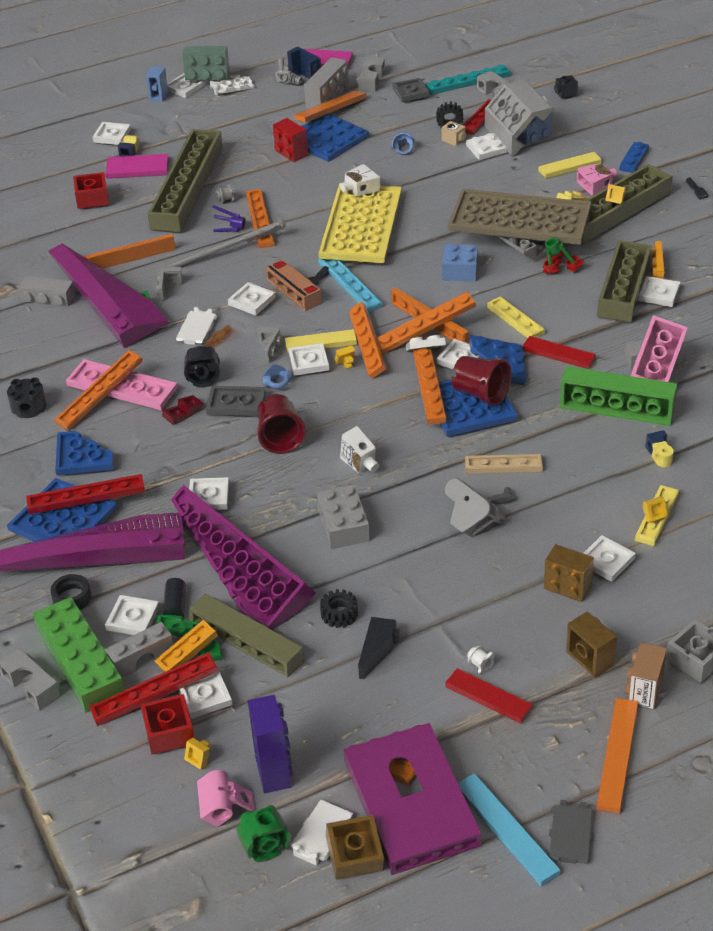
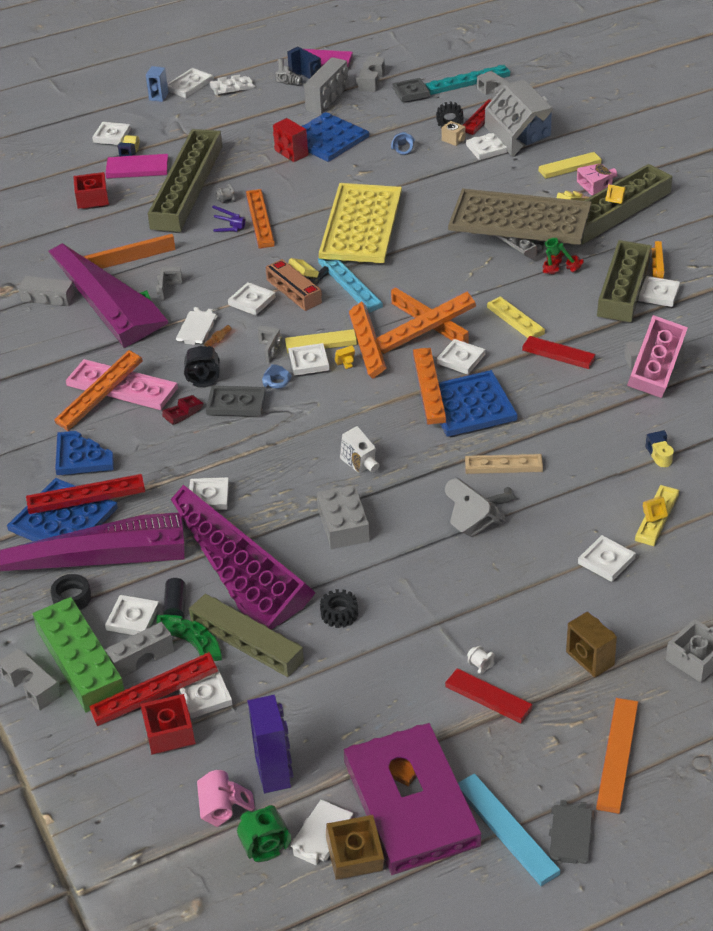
(26, 397): black brick -> none
(186, 647): light orange plate -> none
(197, 753): yellow tile -> none
(206, 62): sand green brick -> none
(251, 236): light grey bar -> none
(279, 425): dark red piece -> none
(303, 267): none -> light yellow tile
(330, 106): orange tile -> none
(361, 181): white torso -> none
(377, 644): black slope -> none
(431, 342): white plate -> none
(459, 262): medium blue brick -> none
(483, 378): dark red piece -> none
(492, 349): blue plate -> none
(566, 86): black brick -> none
(568, 572): pearl gold brick -> none
(618, 395): bright green brick -> none
(633, 157): blue plate -> none
(646, 675): medium nougat brick -> none
(699, 191): black piece -> none

